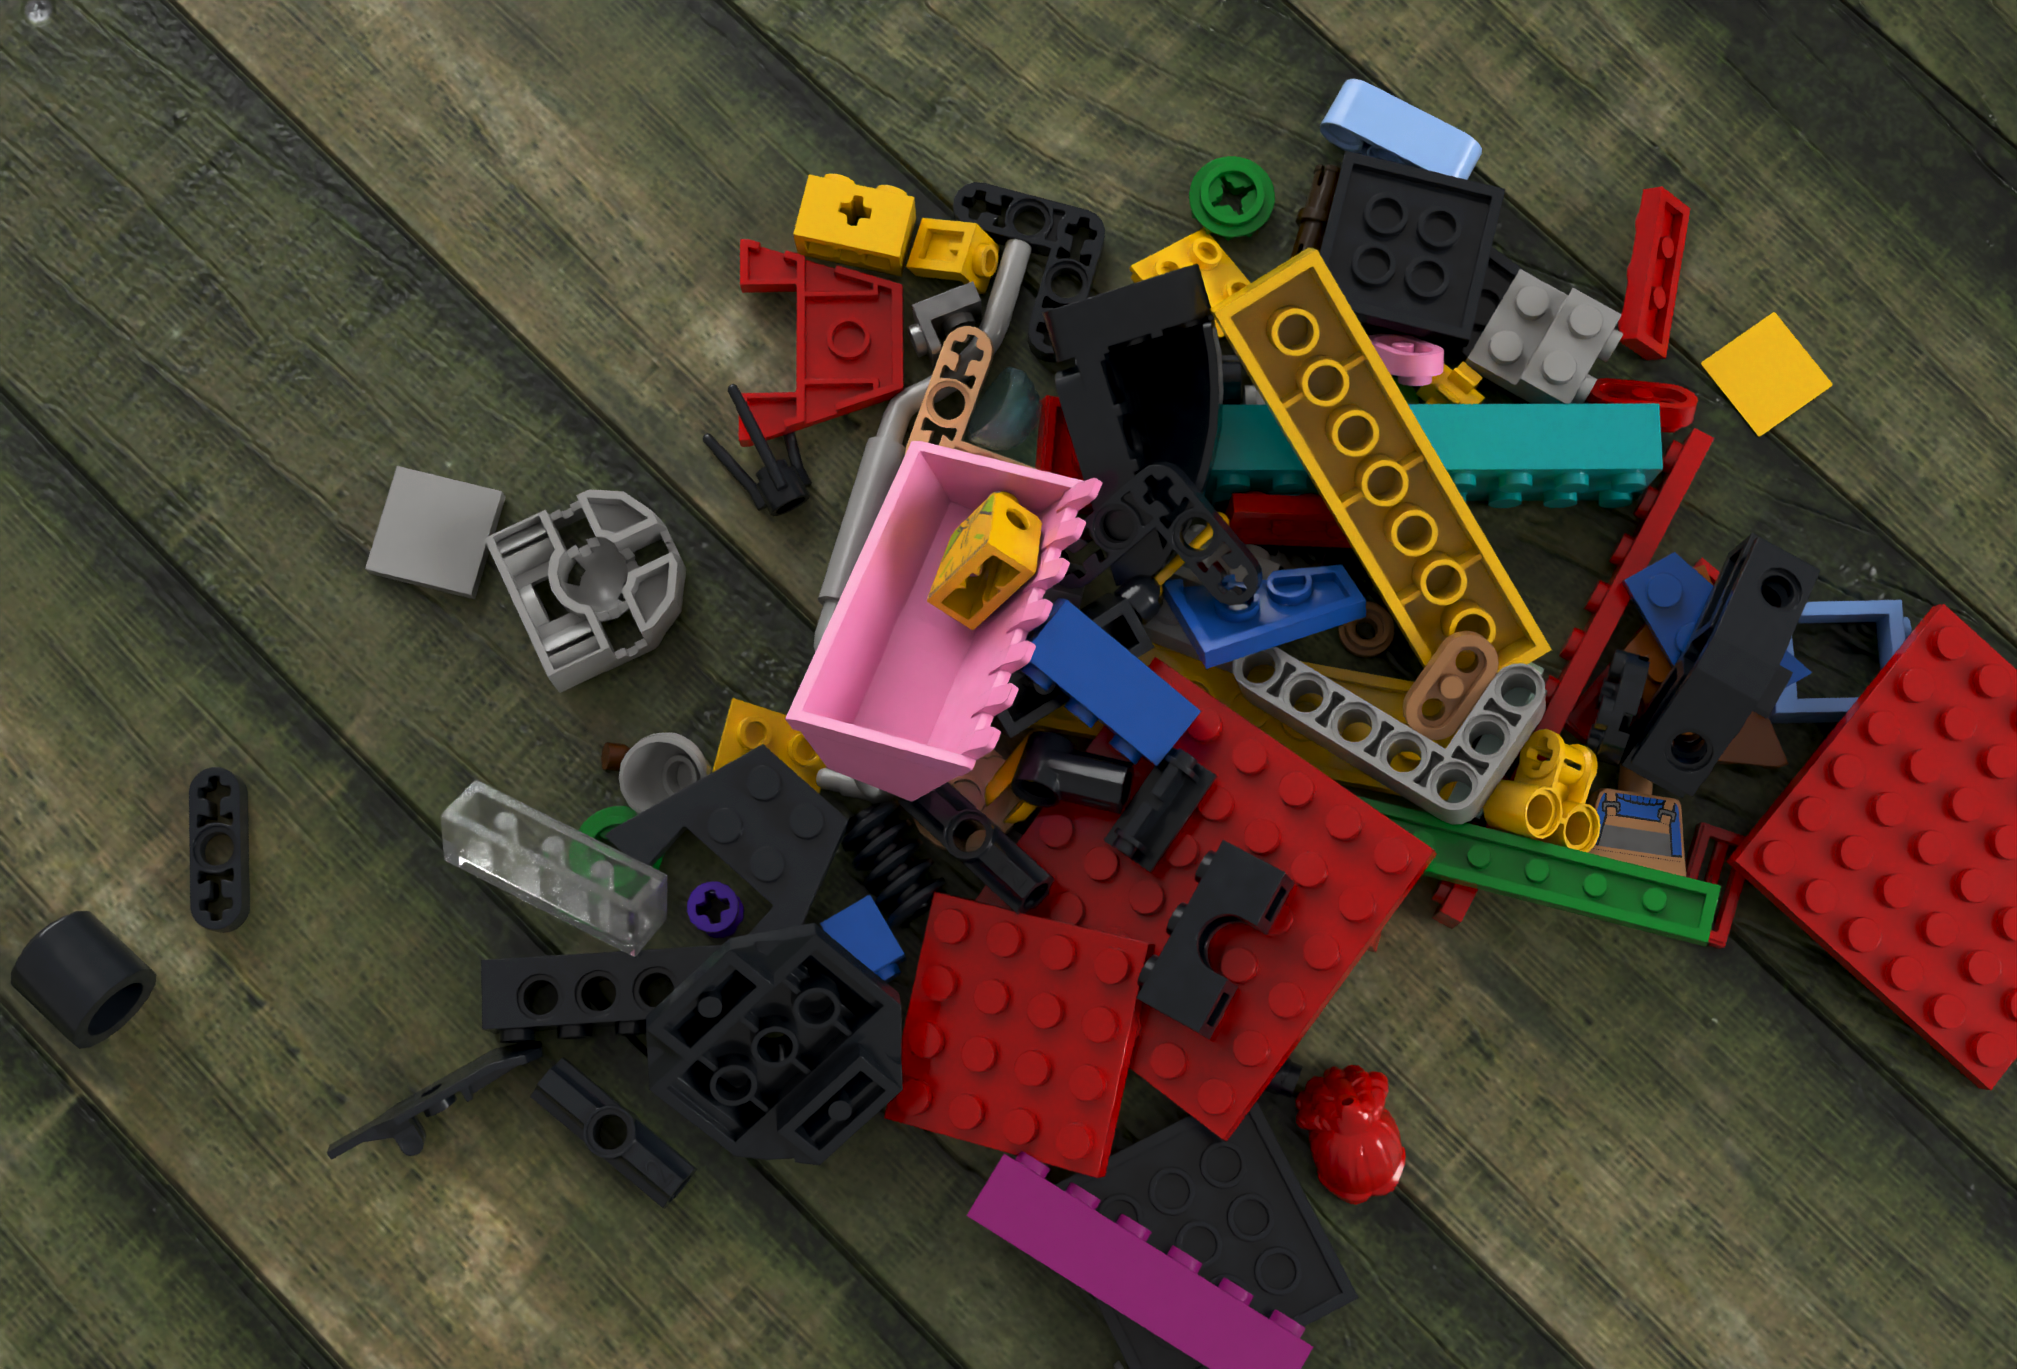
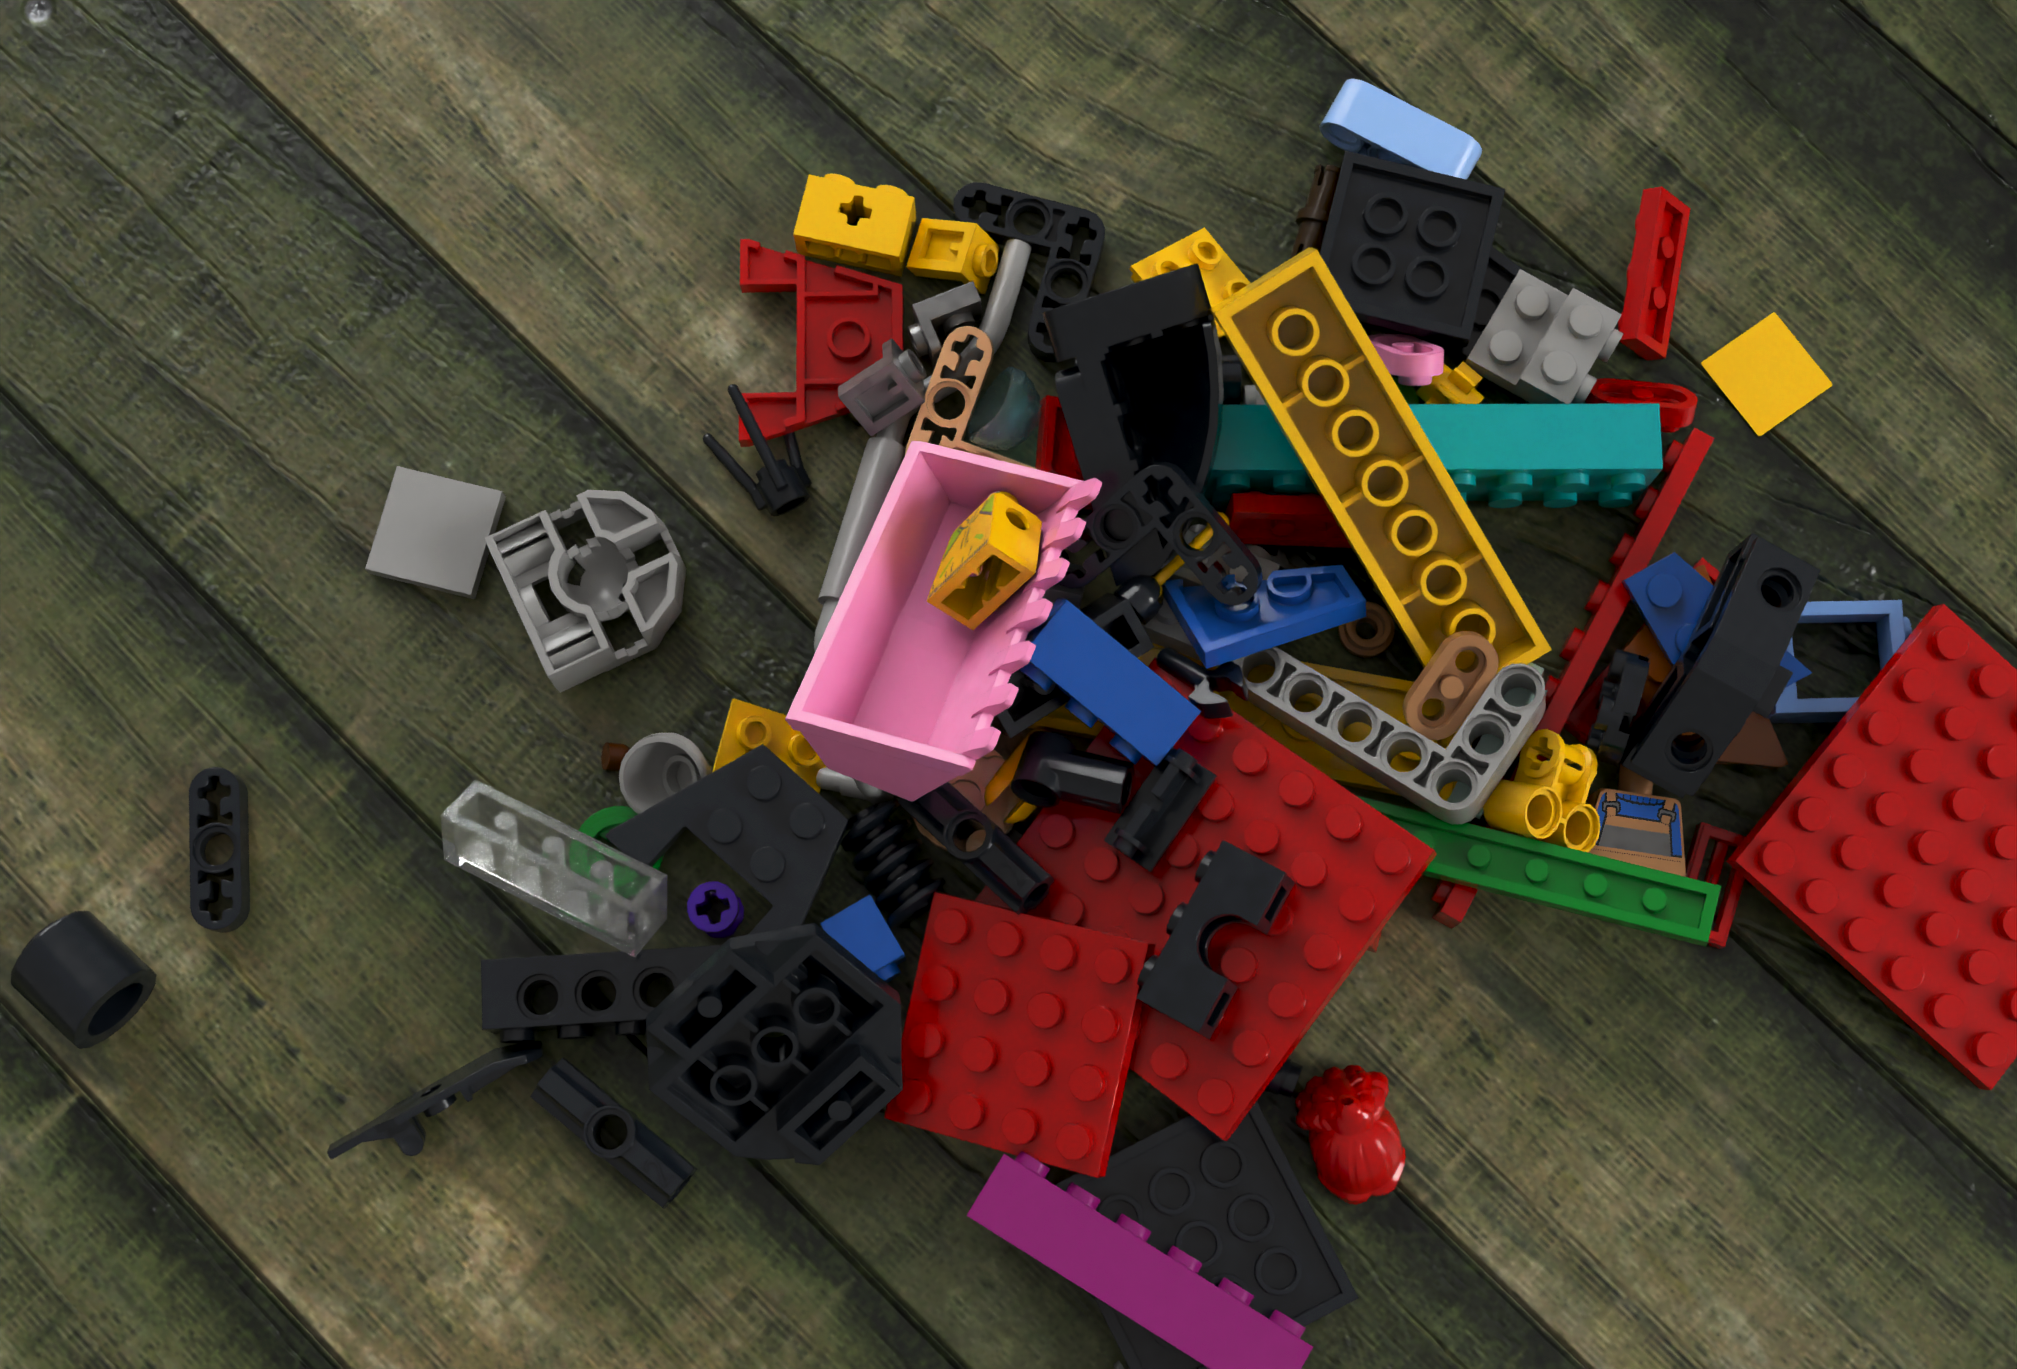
(885, 389): none -> flat silver bracket
(1224, 678): none -> black bar
(1239, 177): green gear -> none

